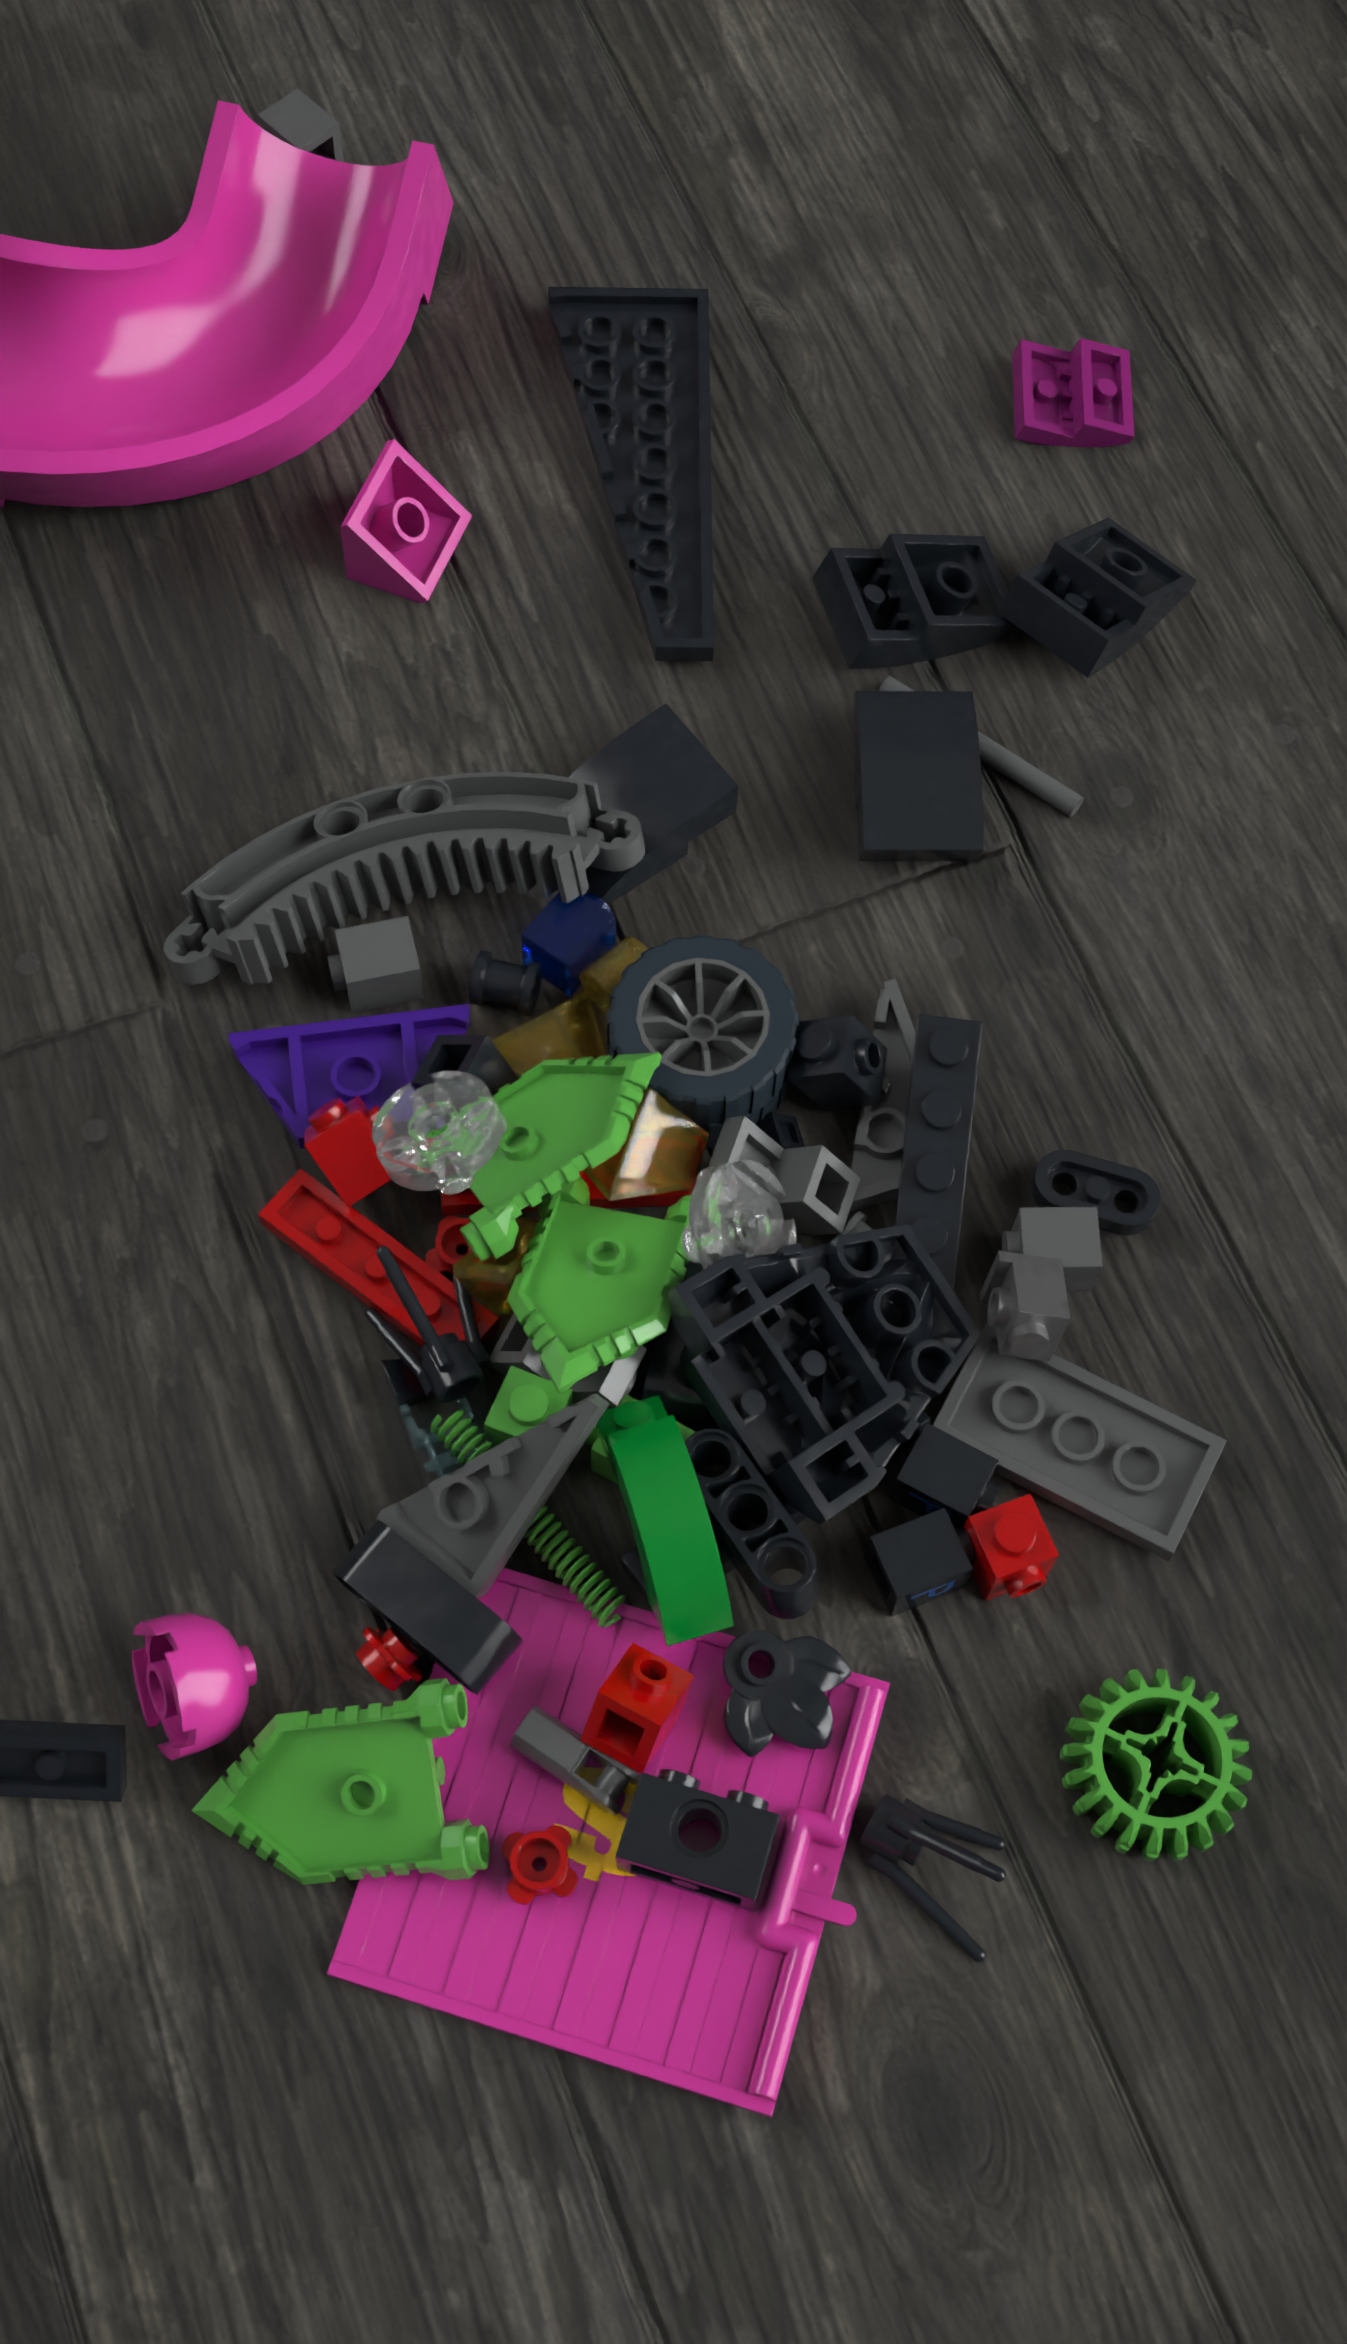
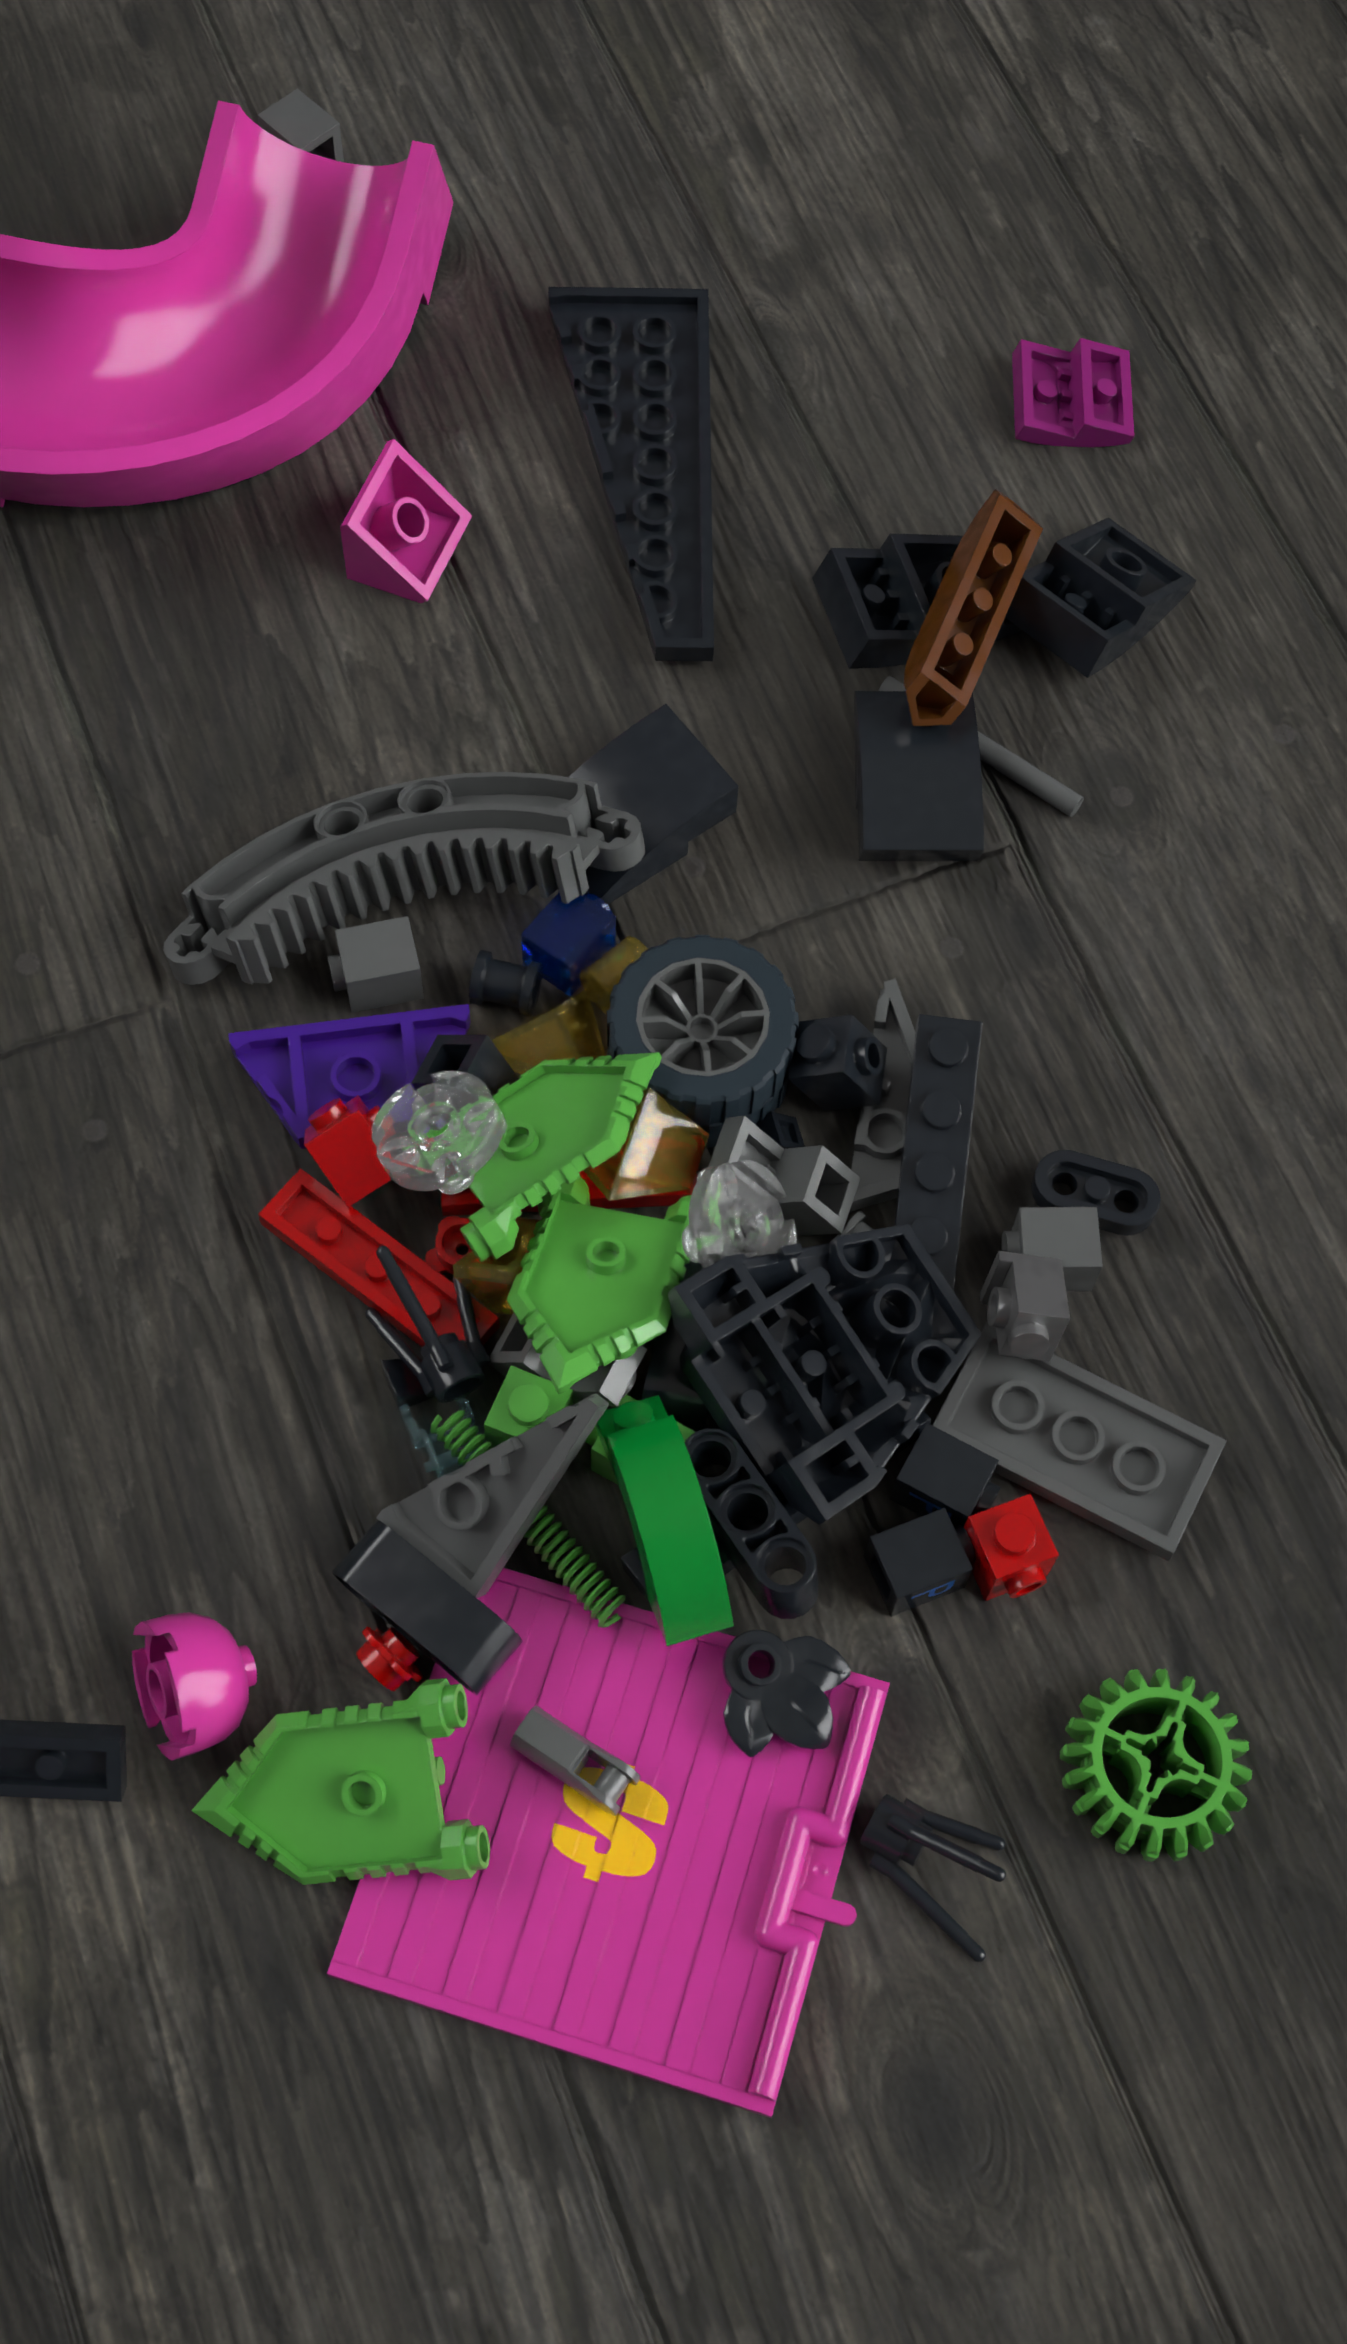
(525, 1849): red plate -> none
(637, 1708): red brick -> none
(728, 1871): black brick -> none
(968, 611): none -> reddish brown brick

